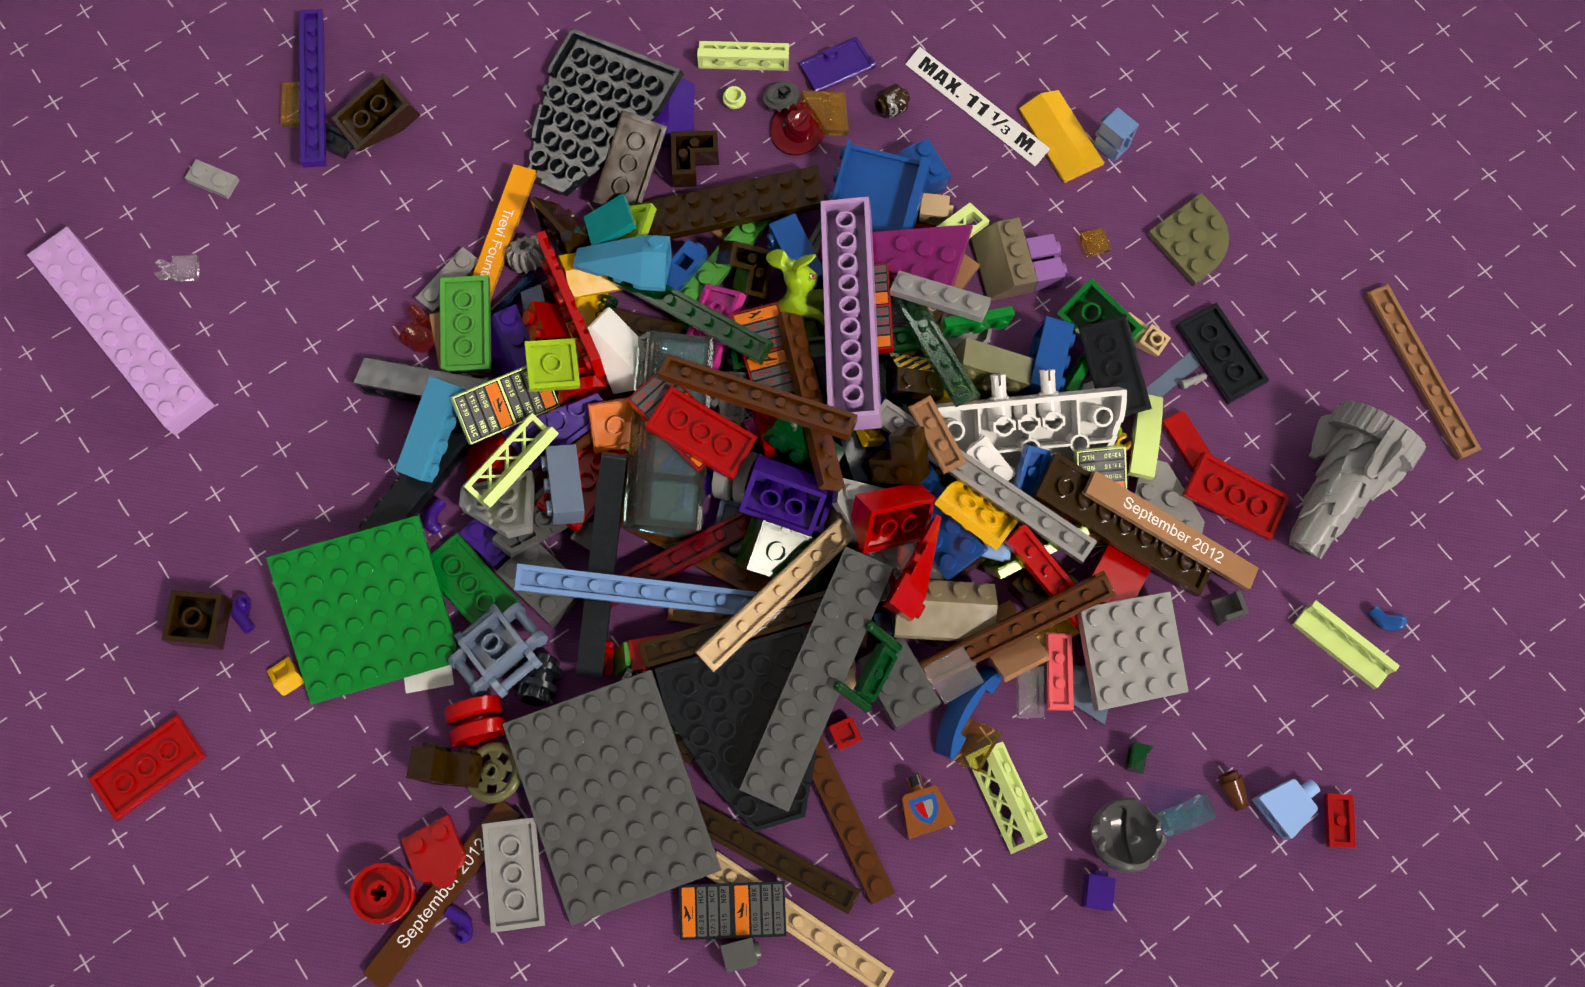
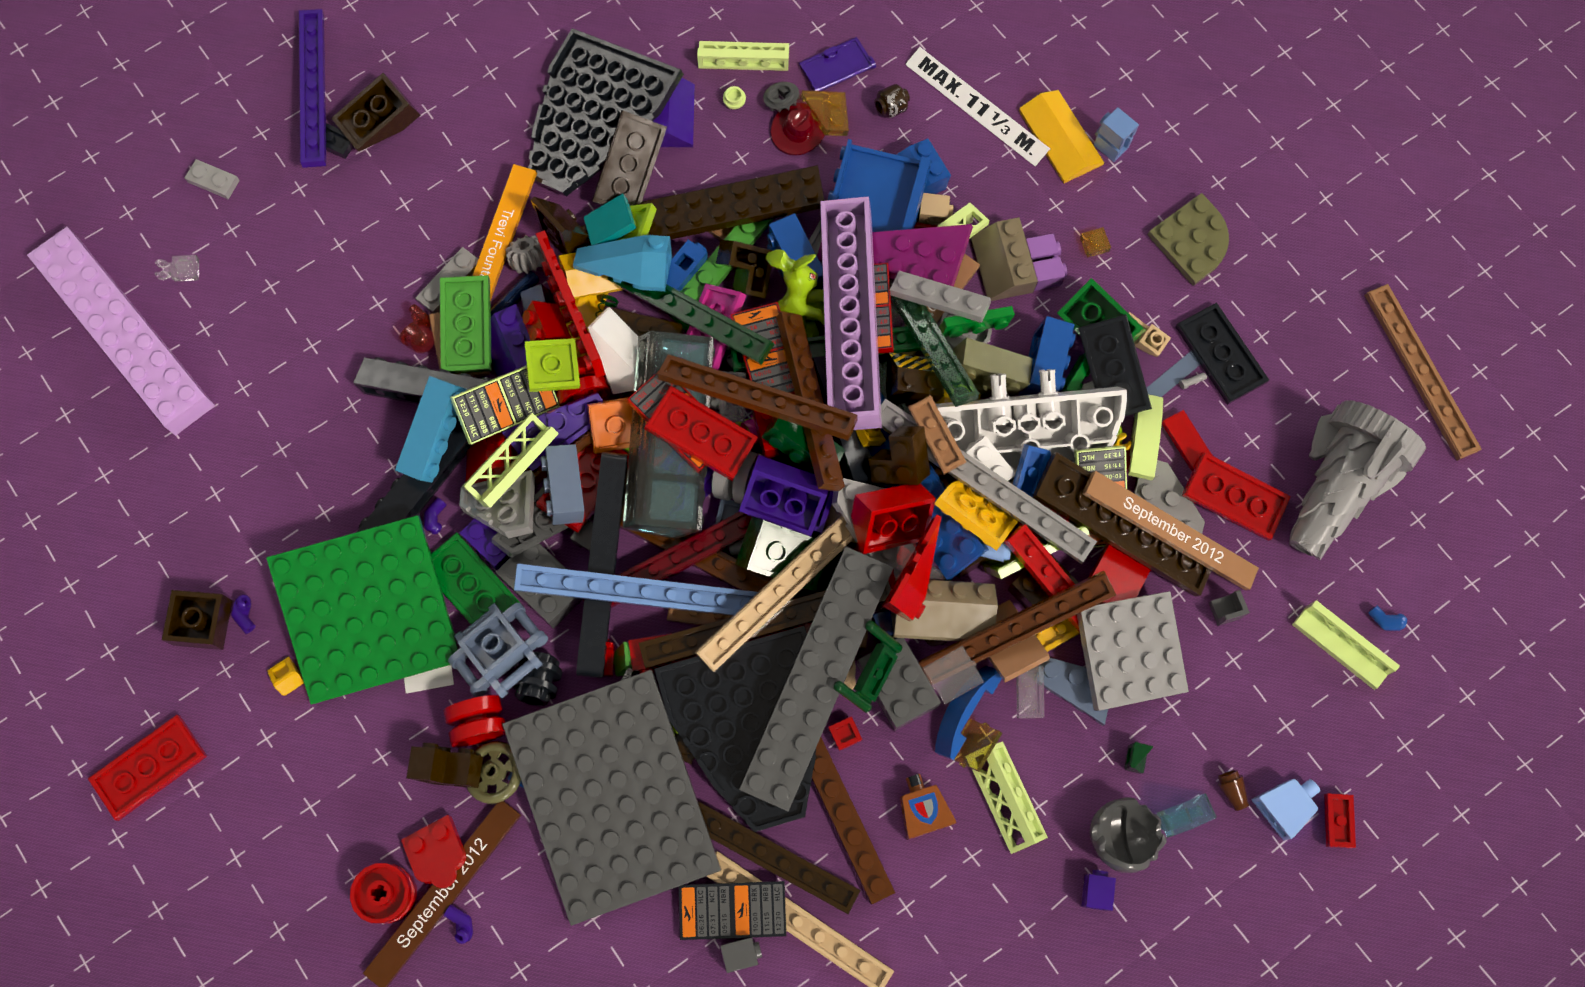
(290, 104): clear yellow tile -> none
(513, 875): light grey plate -> none
(692, 150): dark brown brick -> none
(1059, 672): coral tile -> none

